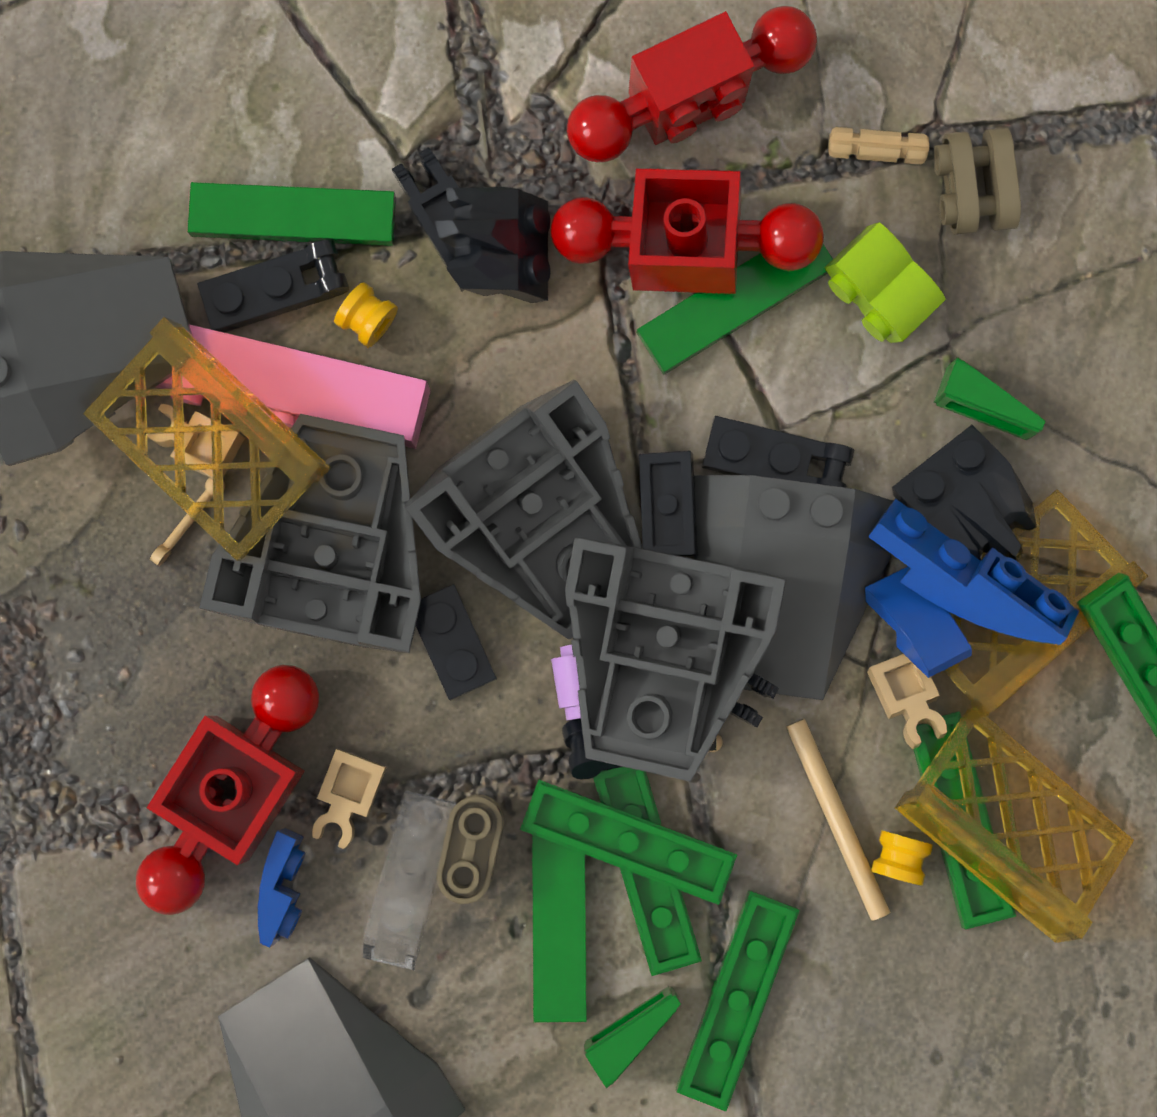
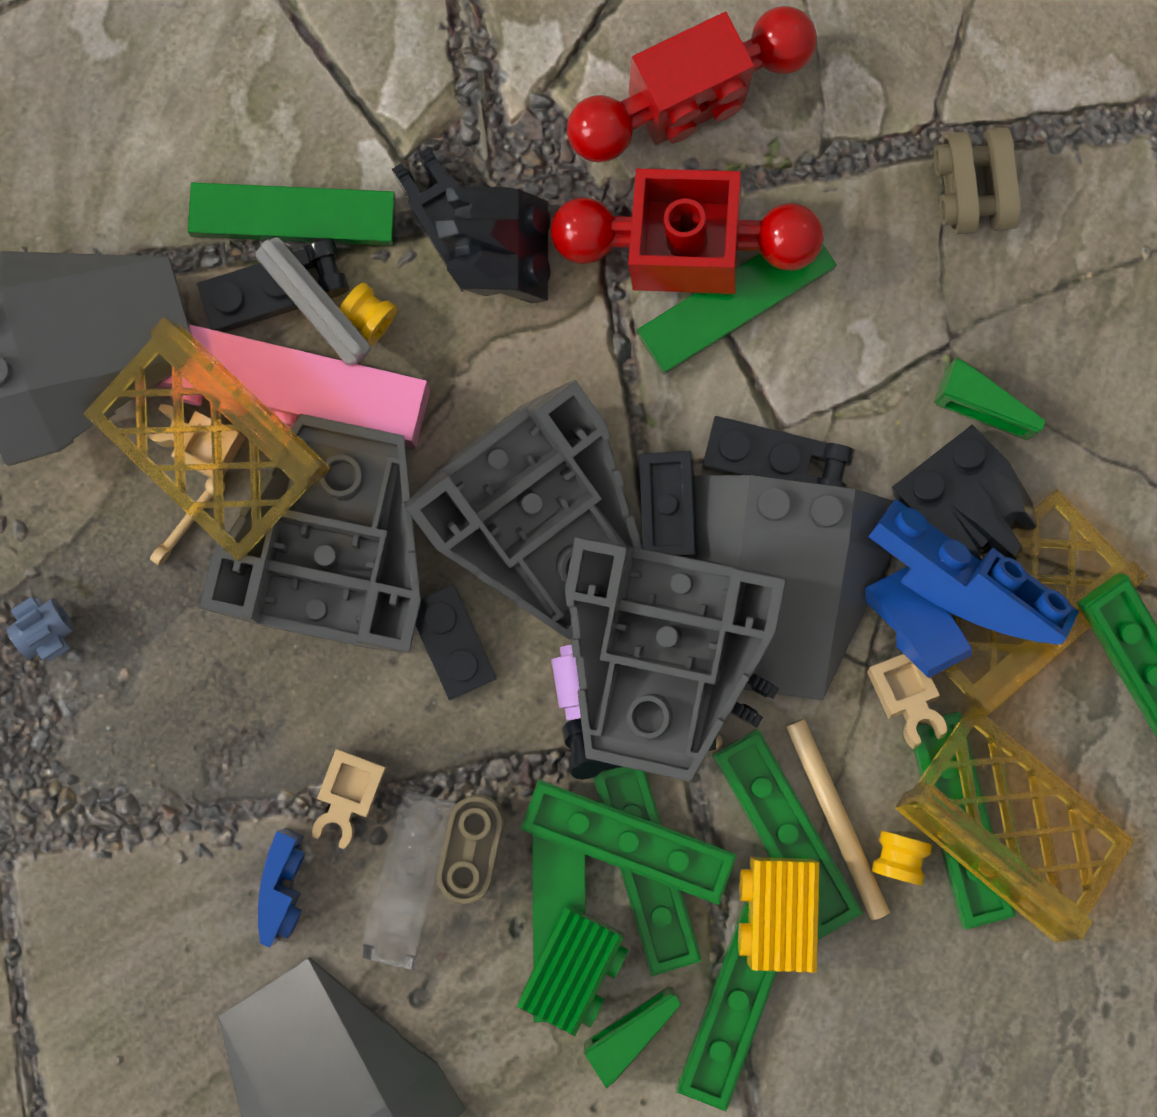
(40, 629): none -> sand blue gear
(191, 799): red brick -> none
(313, 301): none -> light grey axle
(572, 970): none -> green brick
(780, 915): none -> yellow brick
(784, 823): none -> green tile
(878, 145): tan axle -> none
(884, 284): lime brick -> none

